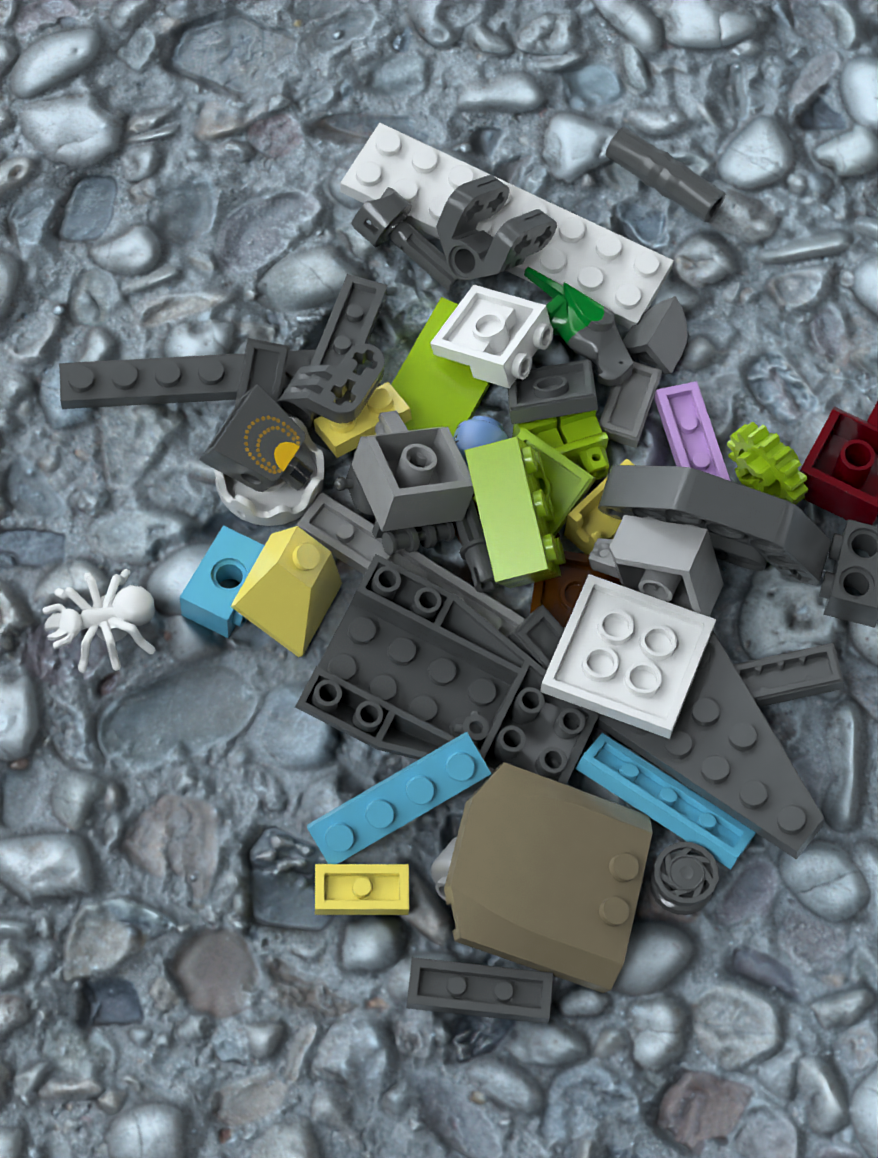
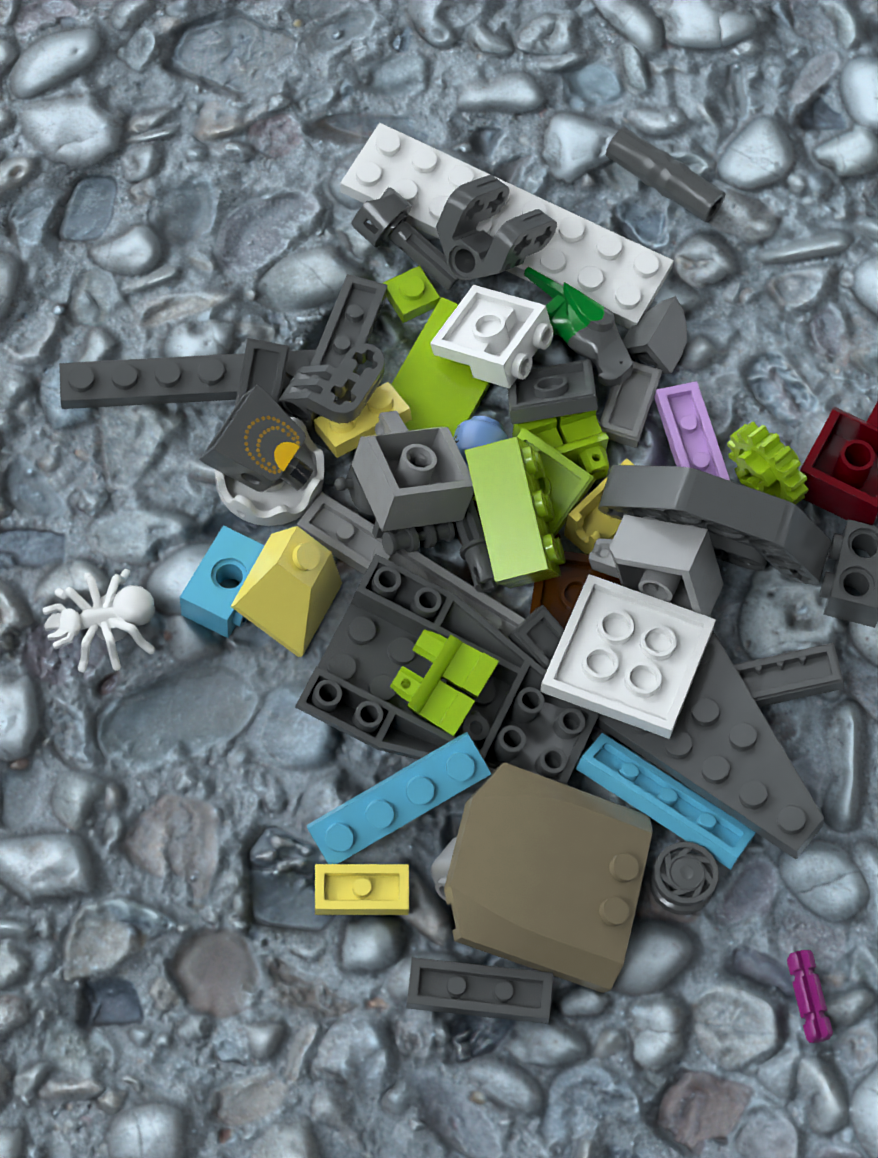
(411, 294): none -> lime plate
(456, 664): none -> lime hips
(809, 996): none -> magenta axle

